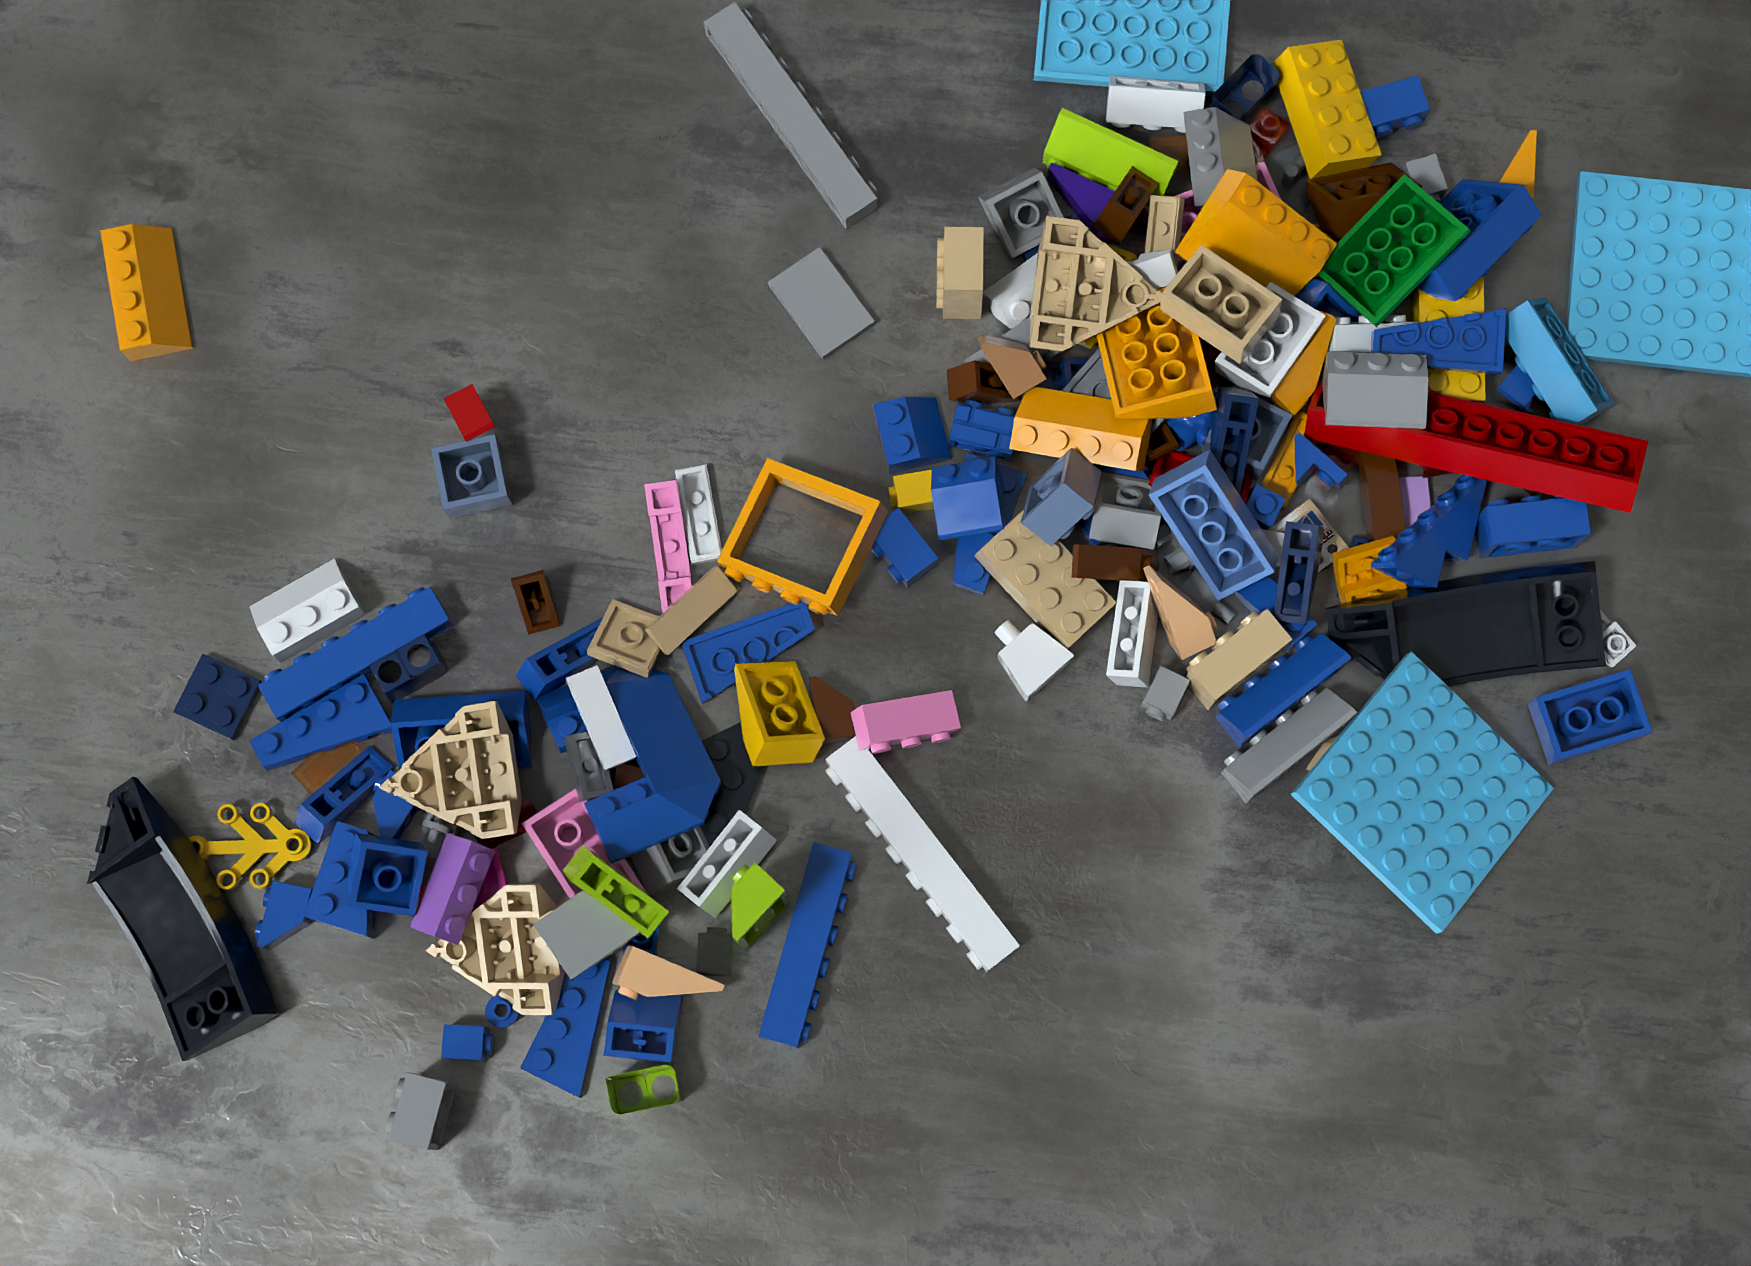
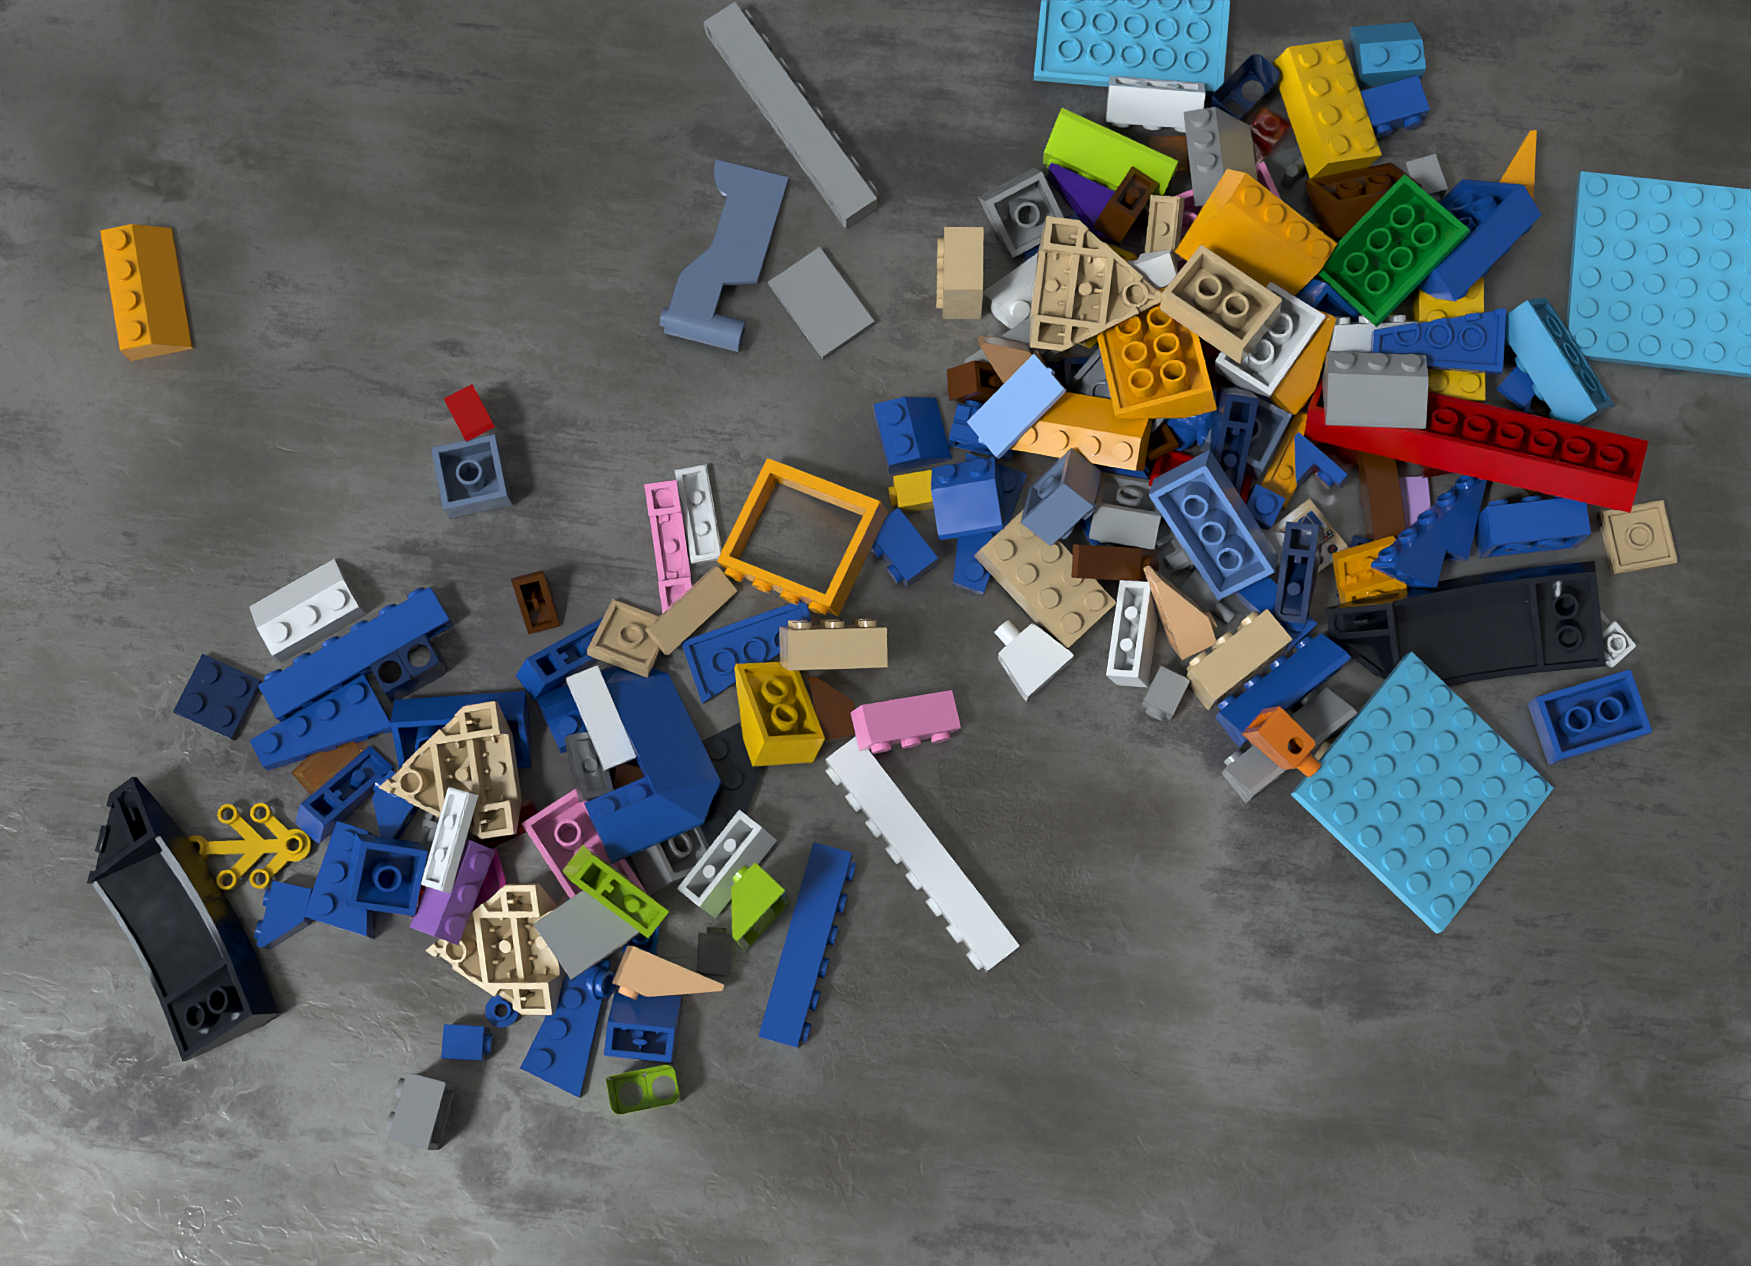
(449, 840): none -> white tile
(600, 983): none -> blue plate
(732, 259): none -> sand blue door
(833, 644): none -> tan brick
(1016, 406): none -> light blue piece
(1272, 733): none -> orange torso
(1387, 53): none -> dark azure slope
(1637, 538): none -> tan tile

